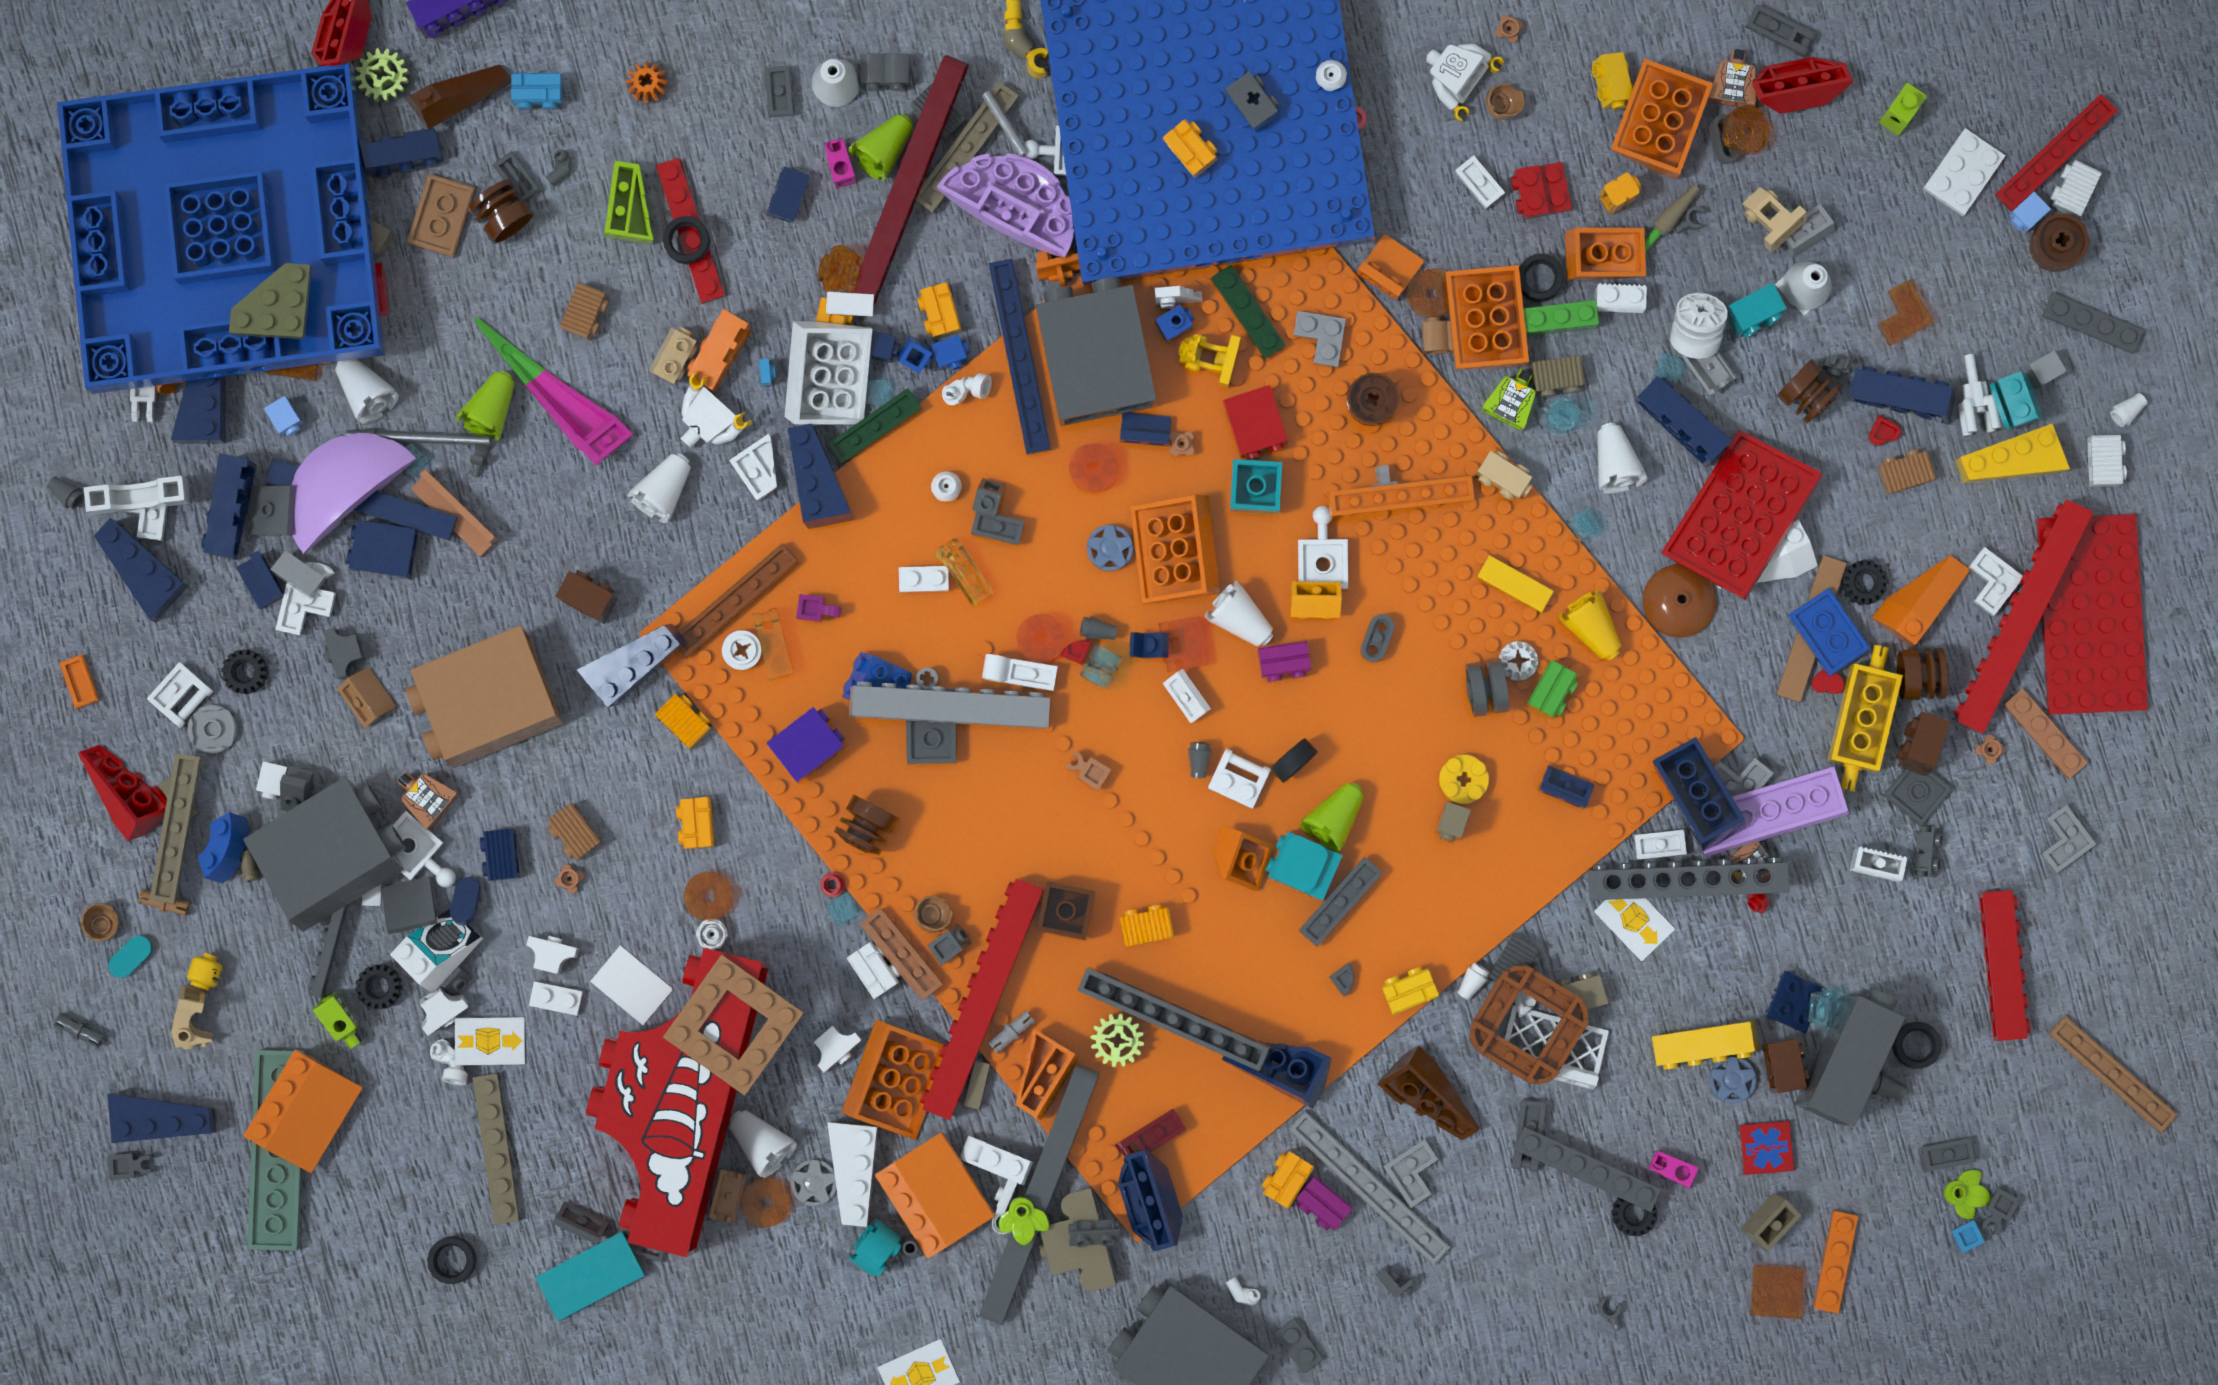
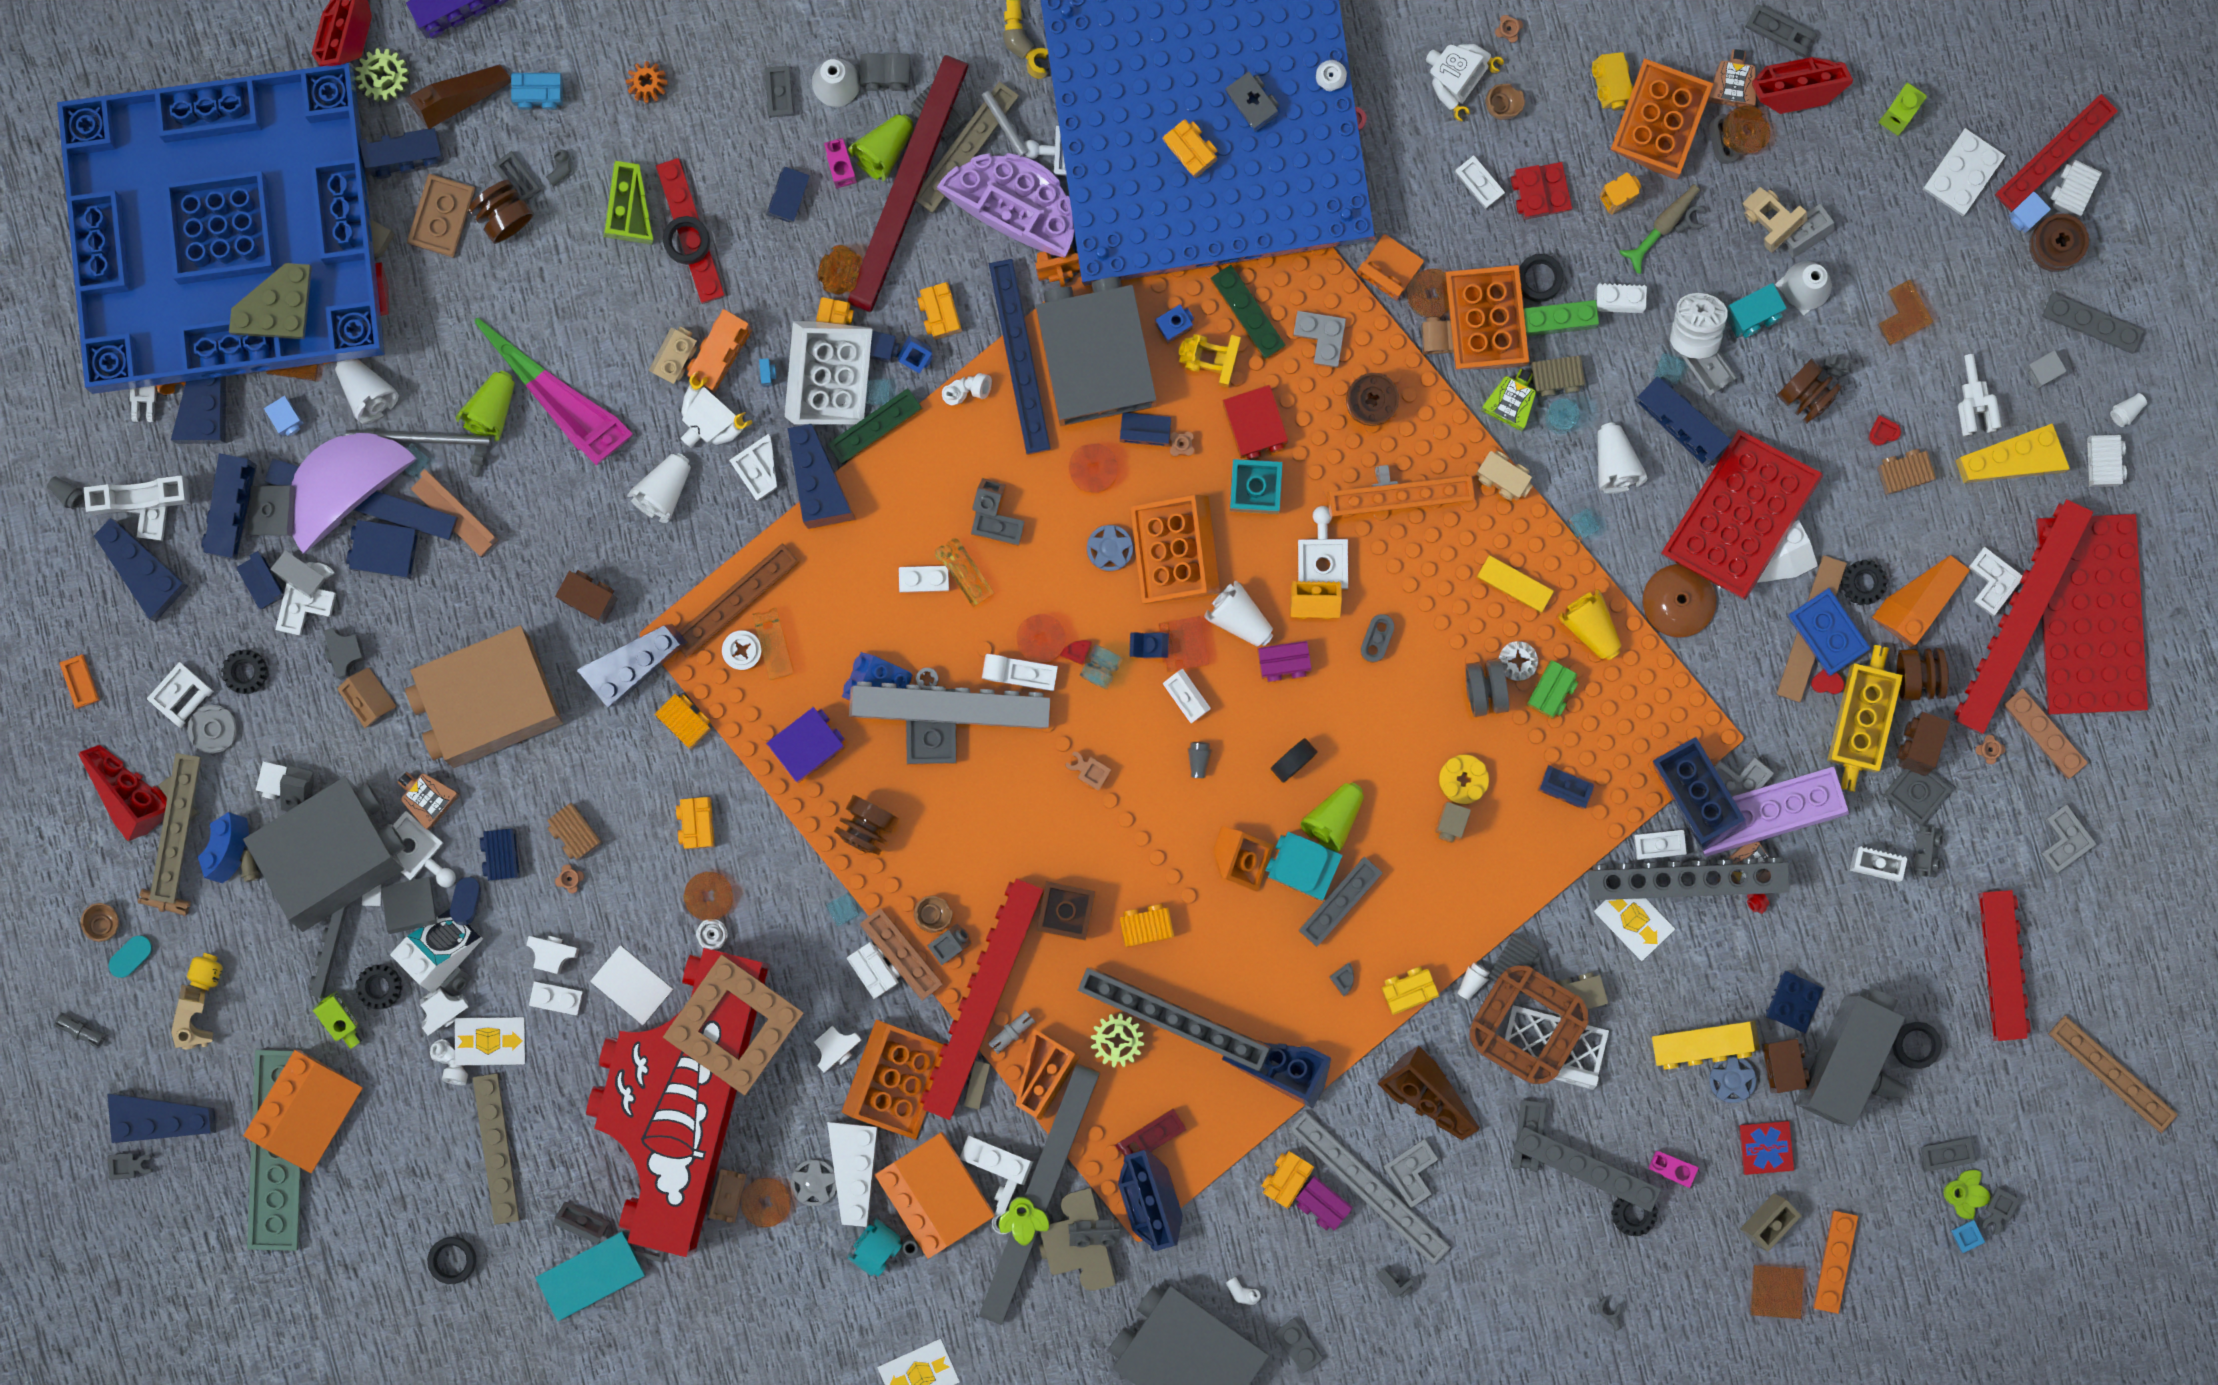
(584, 311): medium nougat brick -> none
(761, 1142): white cone -> none
(813, 608): magenta plate -> none
(825, 887): red plate -> none
(849, 304): white sticker -> none
(949, 493): white plate -> none
(950, 353): blue brick -> none
(1097, 629): dark grey cone -> none
(1169, 296): white wing -> none
(1235, 786): white plate -> none
(1524, 1004): white tile -> none
(1605, 253): orange slope -> none
(1823, 1006): clear light blue bracket -> none
(1903, 393): dark blue wedge -> none
(2016, 400): teal brick -> none

